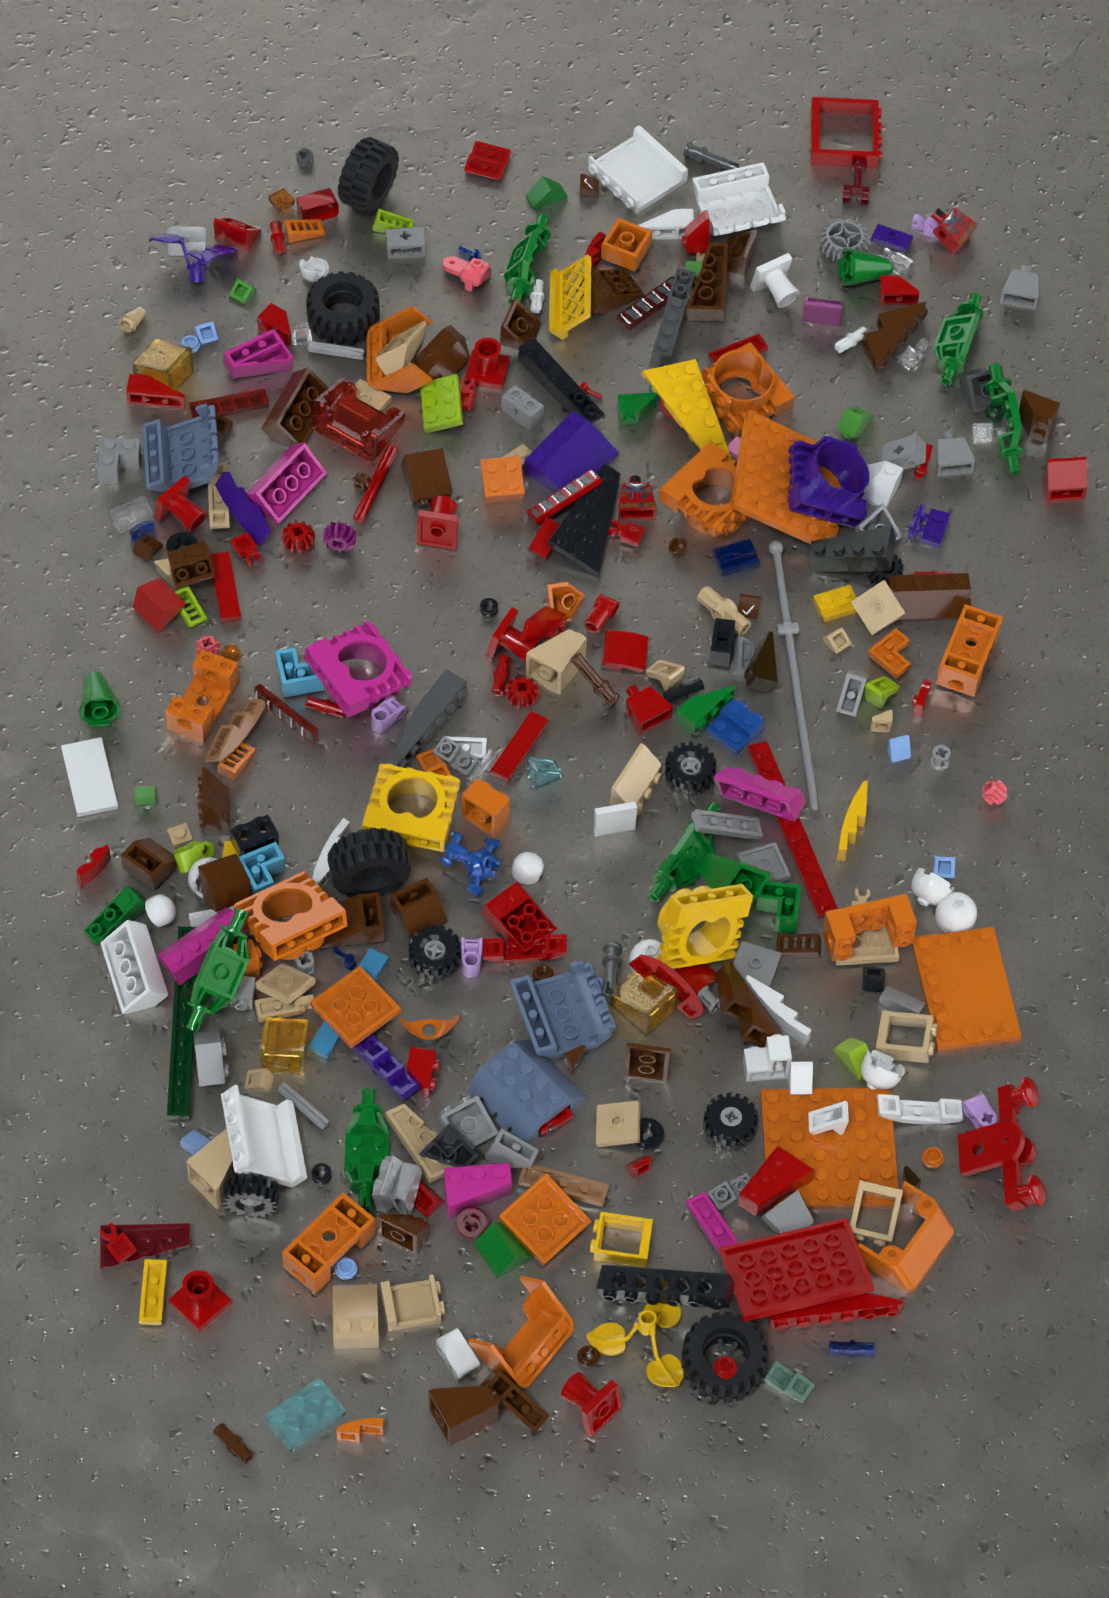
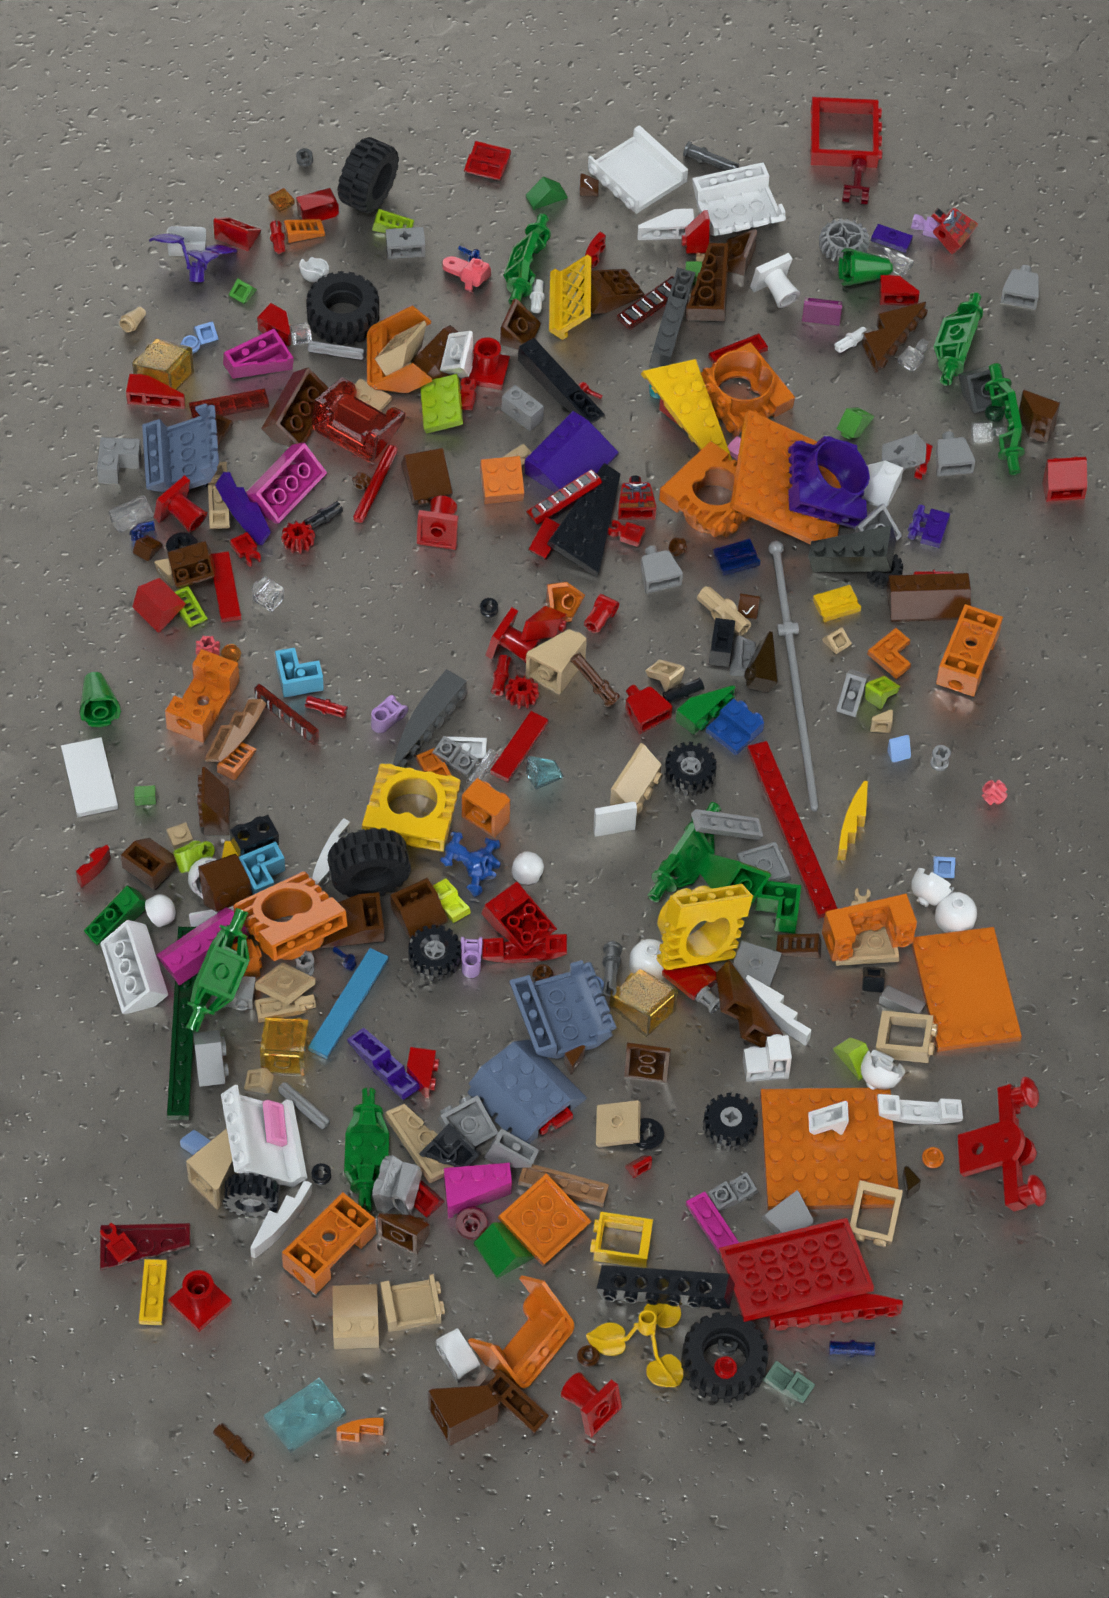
(267, 593): none -> clear brick
(274, 1123): none -> bright pink tile
(278, 1223): none -> white slope
(324, 515): none -> black pin
(339, 537): magenta gear -> none
(346, 1268): light blue plate -> none
(355, 1007): orange plate -> none
(360, 643): dark pink hose -> none
(441, 1026): orange piece -> none
(452, 904): none -> neon yellow slope
(458, 354): none -> white slope
(625, 650): red slope -> none
(626, 244): orange brick -> none
(634, 407): green slope -> none
(659, 570): none -> light grey torso
(689, 1001): red slope -> none
(760, 793): dark pink slope -> none
(773, 1181): red wedge -> none
(800, 1077): white slope -> none
(878, 607): tan plate -> none
(909, 1266): orange windscreen -> none
(920, 700): red plate -> none
(979, 1111): lavender piece -> none

